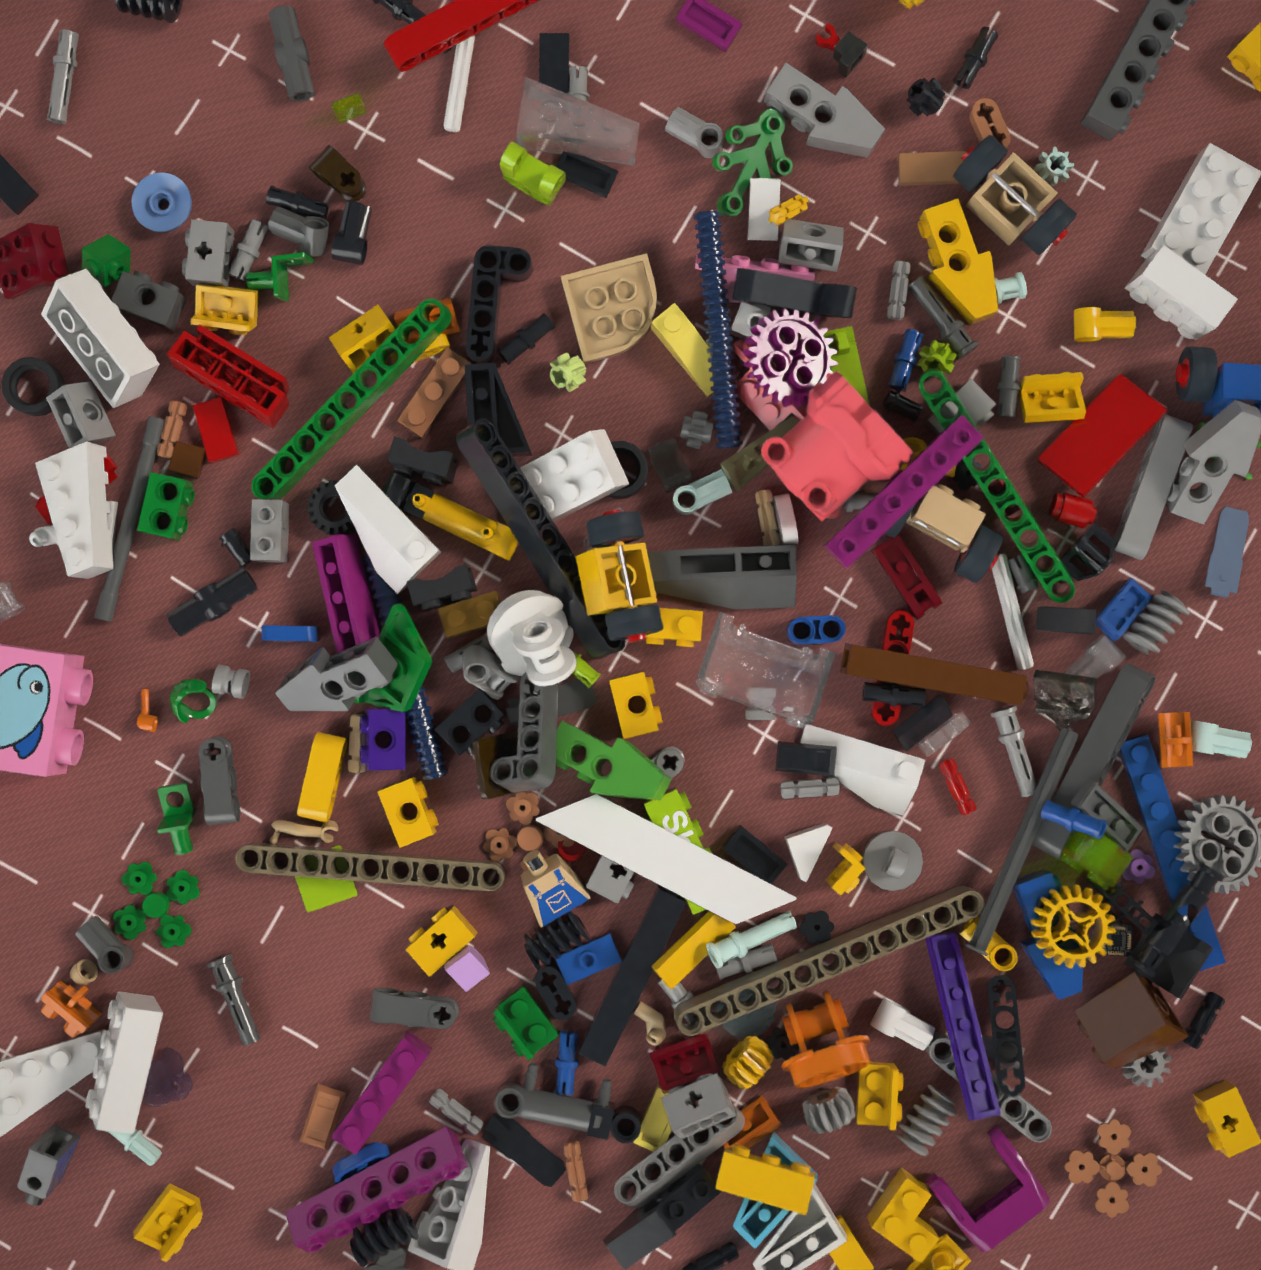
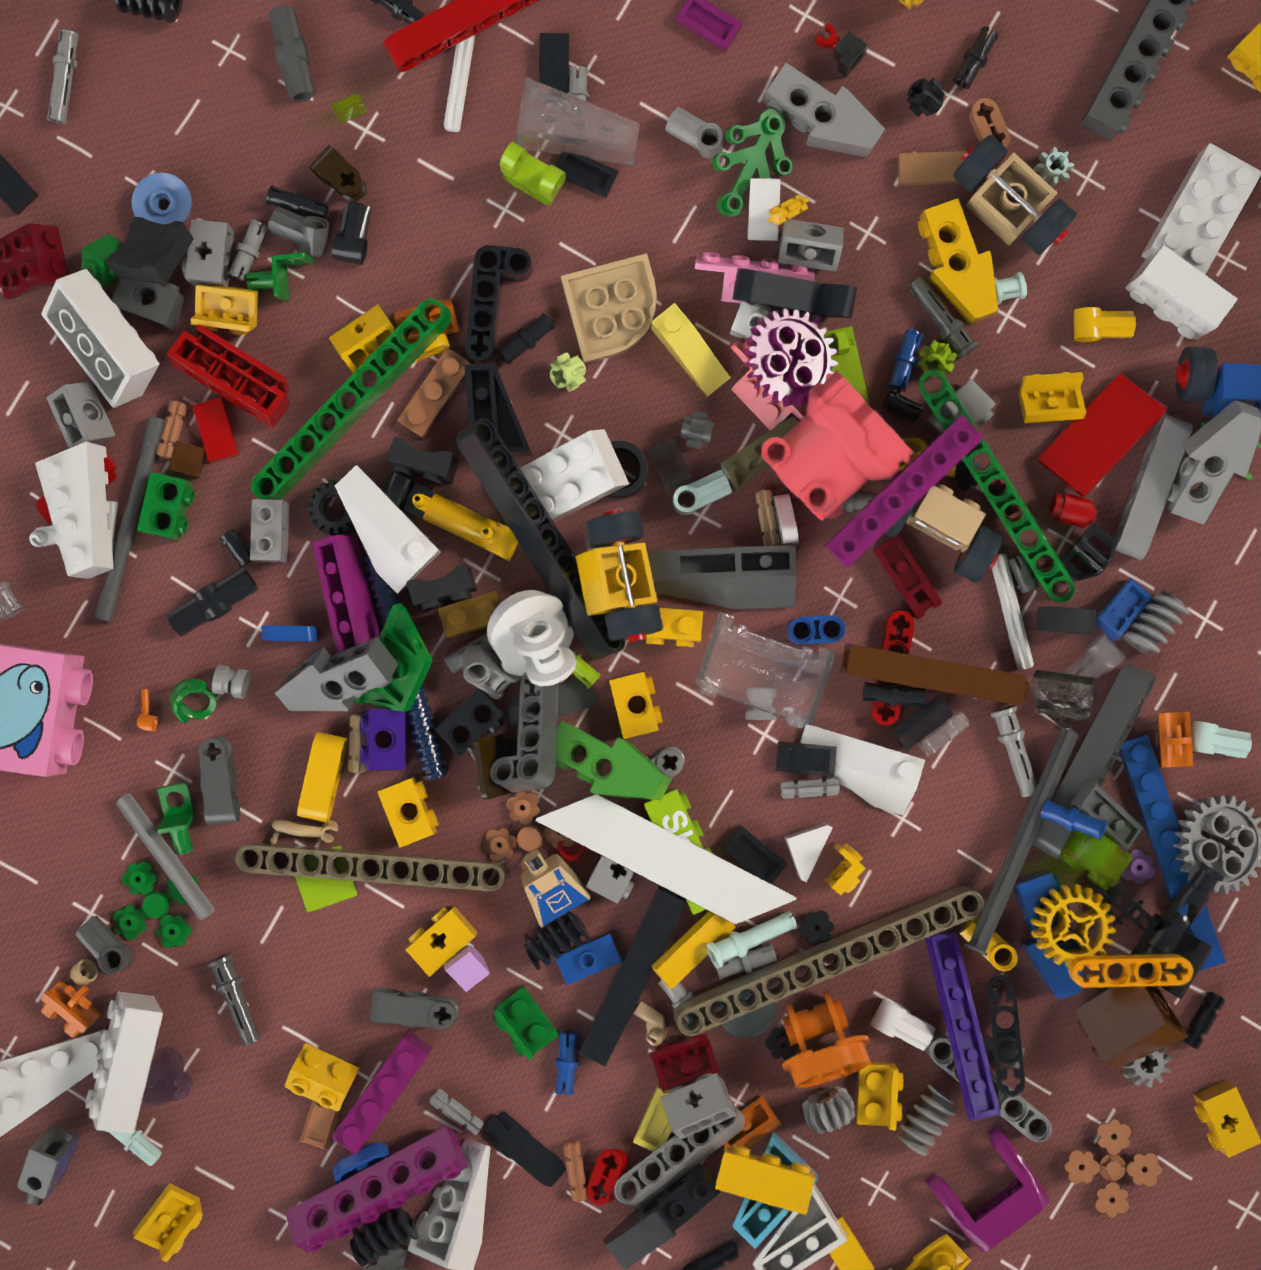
(16, 371): black tyre -> none
(150, 251): none -> black brick
(165, 856): none -> light grey axle
(321, 1077): none -> yellow bracket
(549, 995): black beam -> none
(593, 1116): dark grey piece -> none
(601, 1174): none -> red beam
(718, 328): dark blue piece -> none
(748, 1062): yellow gear -> none
(892, 860): light grey tile -> none
(897, 1216): yellow brick -> none
(898, 290): light grey axle -> none
(957, 786): red axle -> none
(1008, 386): dark grey pin -> none
(1121, 941): tile -> none
(1130, 967): none -> light orange beam
(1227, 554): sand blue piece -> none

